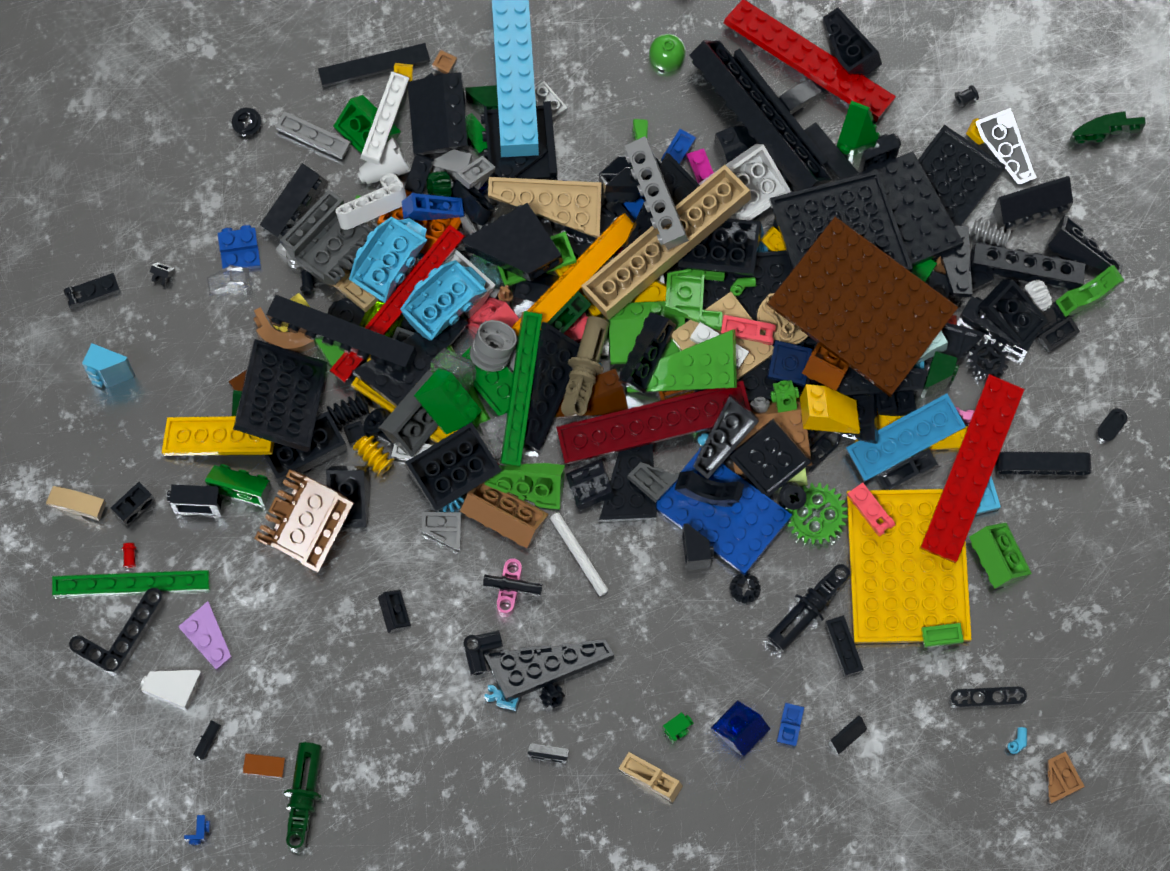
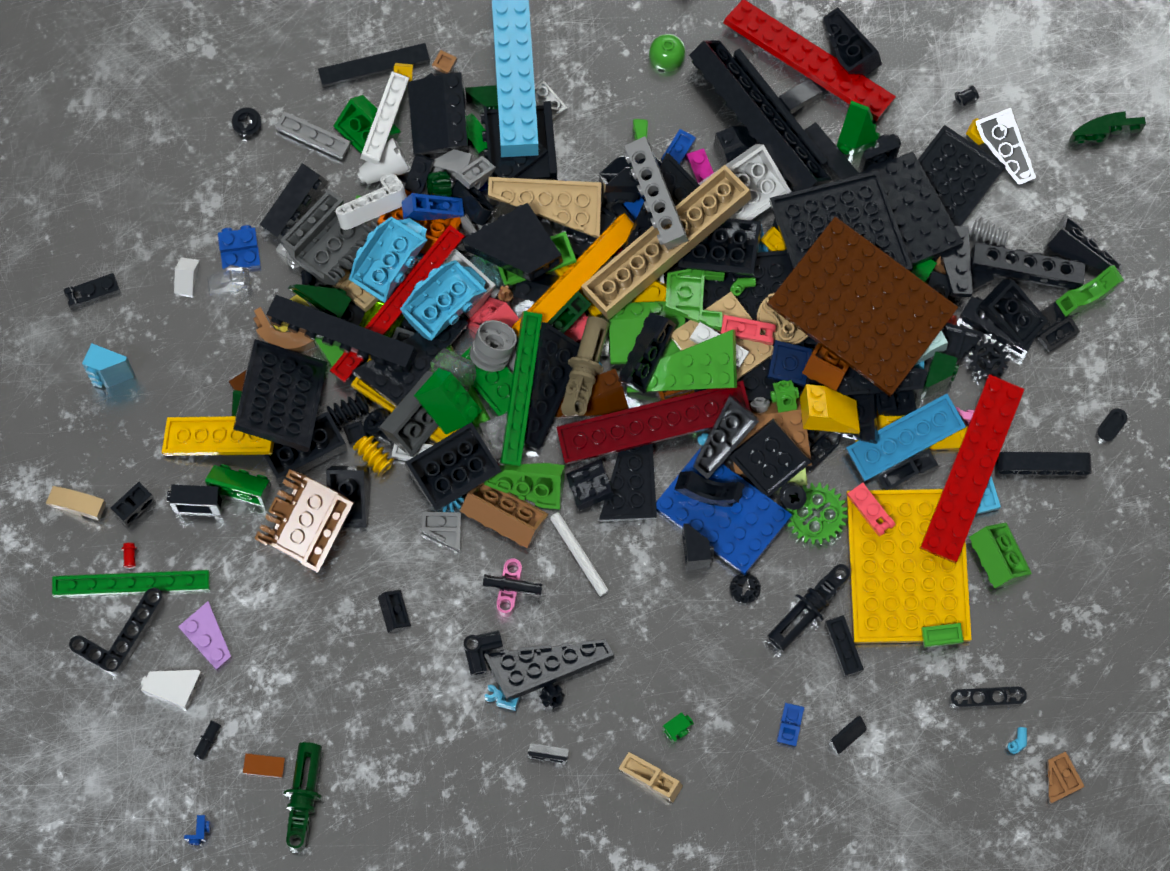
(161, 270): black tile -> none
(186, 276): none -> white slope
(327, 300): none -> dark green slope
(652, 480): dark grey wing -> none
(741, 728): clear blue slope -> none
(1034, 203): black slope -> none
(1038, 294): white gear -> none

